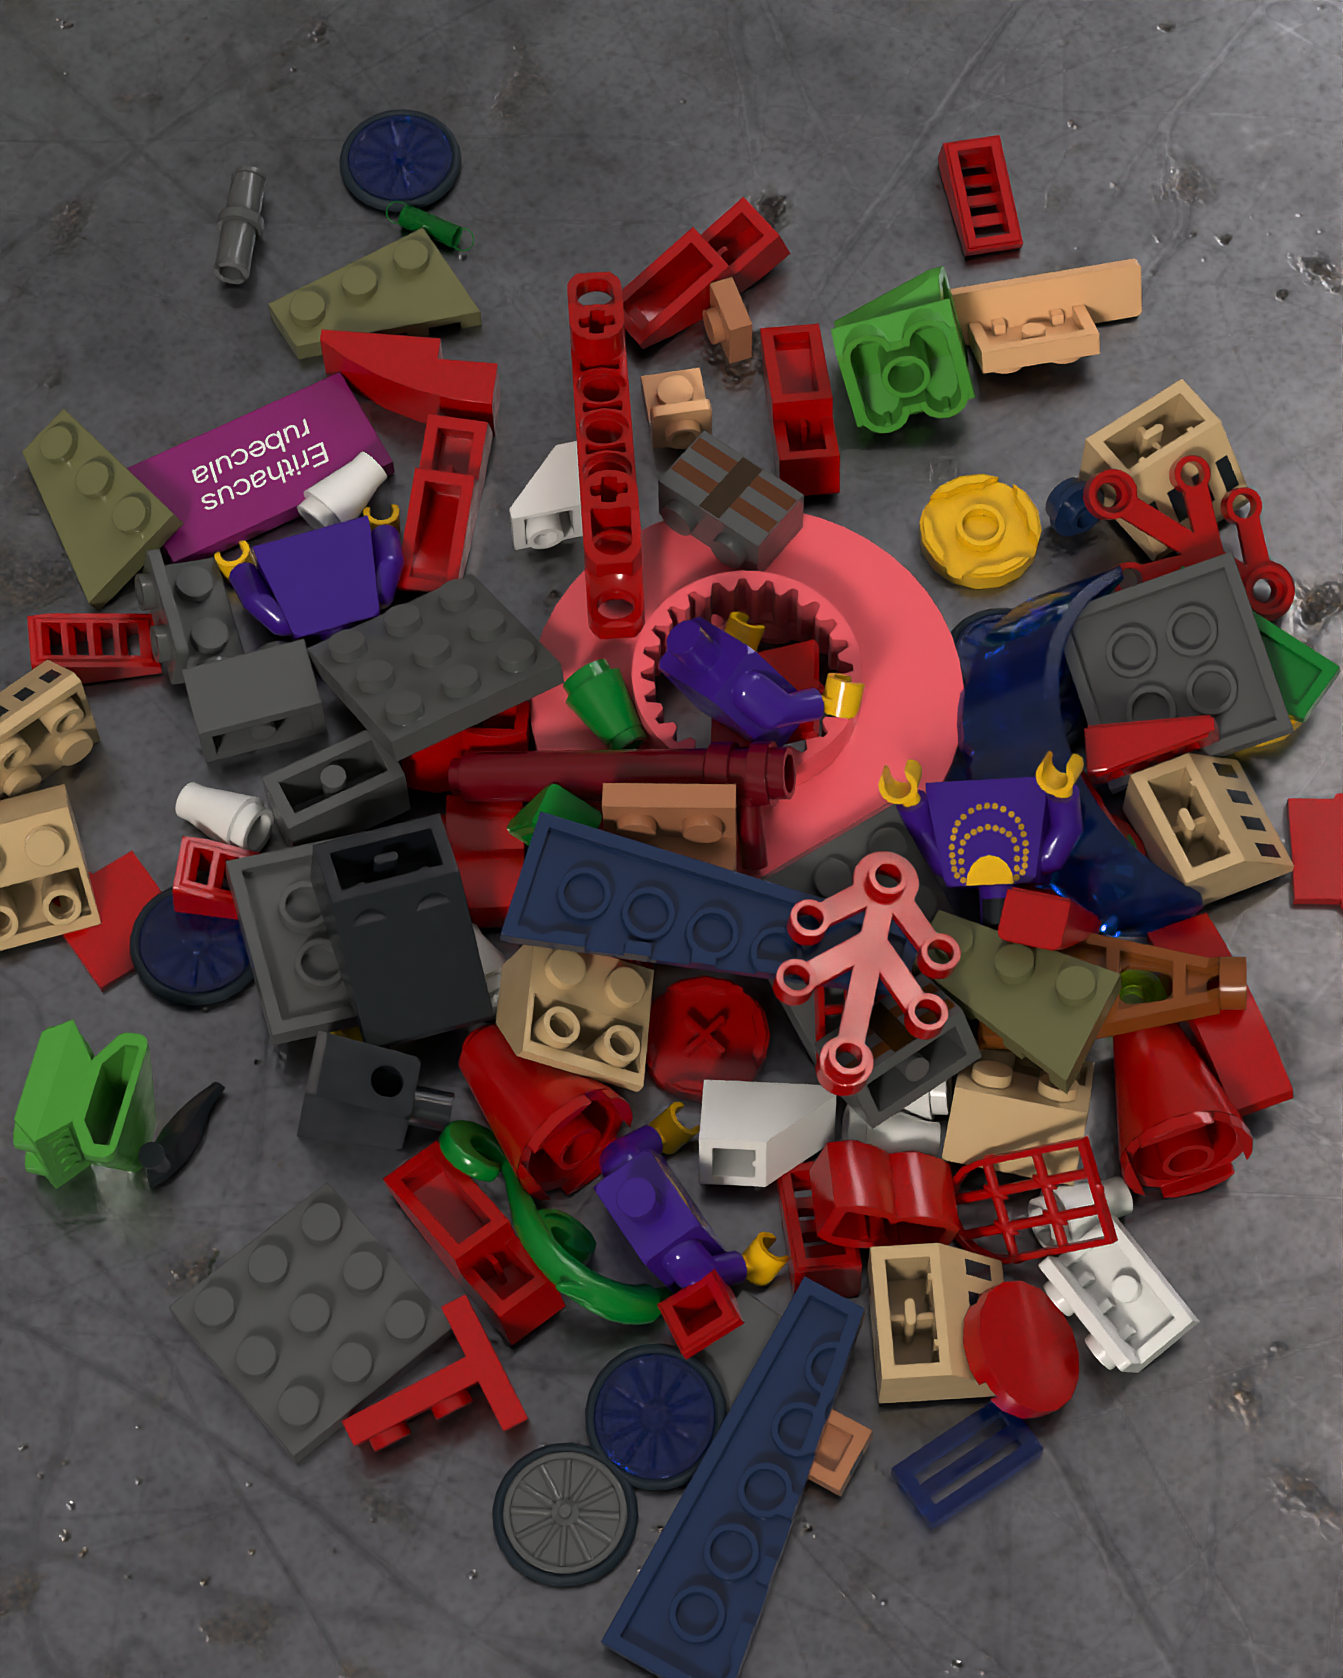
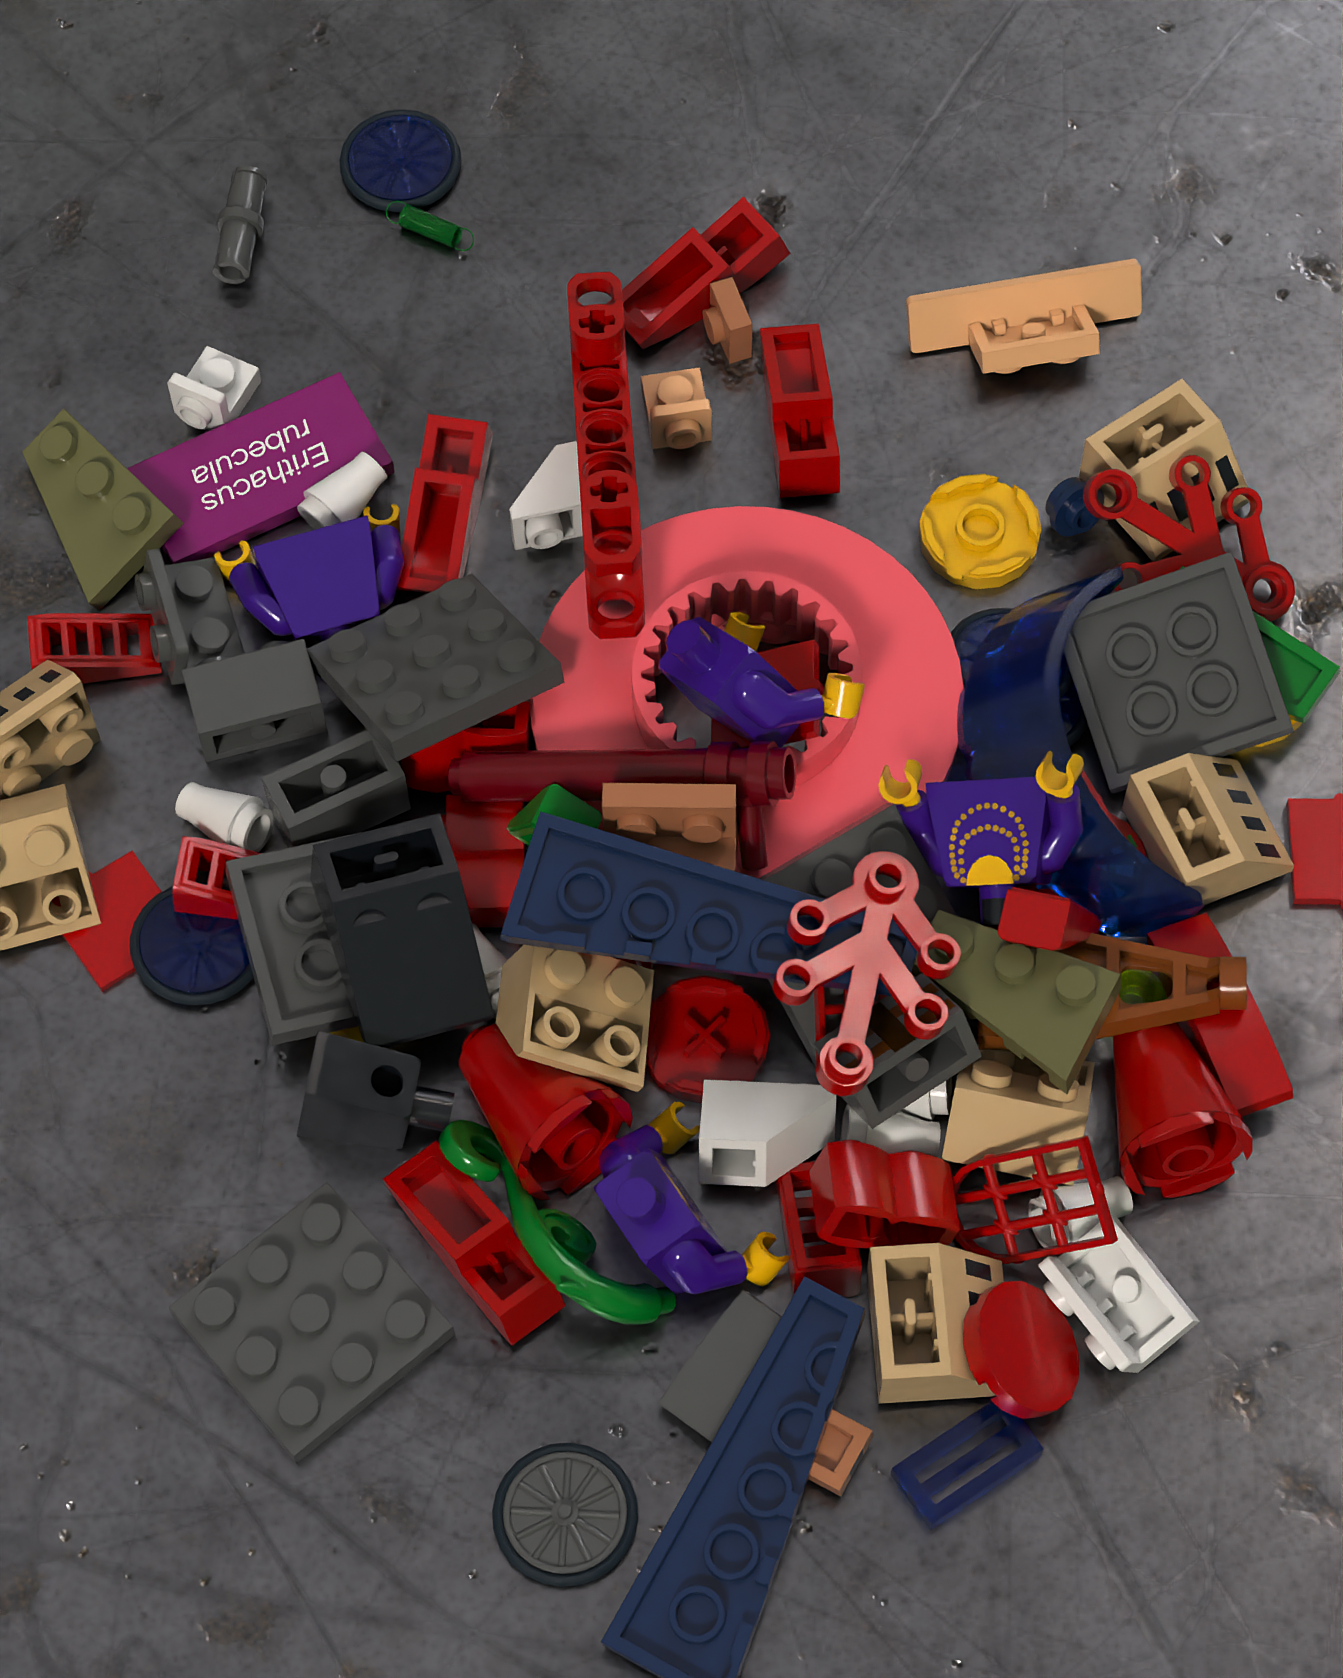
(85, 1106): bright green piece -> none
(178, 1136): black bar -> none
(213, 389): none -> white bracket
(385, 292): olive wing -> none
(412, 376): red slope -> none
(445, 1389): red bracket -> none
(604, 705): green cone -> none
(654, 1415): clear blue wheel -> none
(701, 1314): red slope -> none
(729, 504): dark grey brick -> none
(904, 355): bright green piece -> none
(977, 153): red slope -> none
(1129, 747): red slope -> none

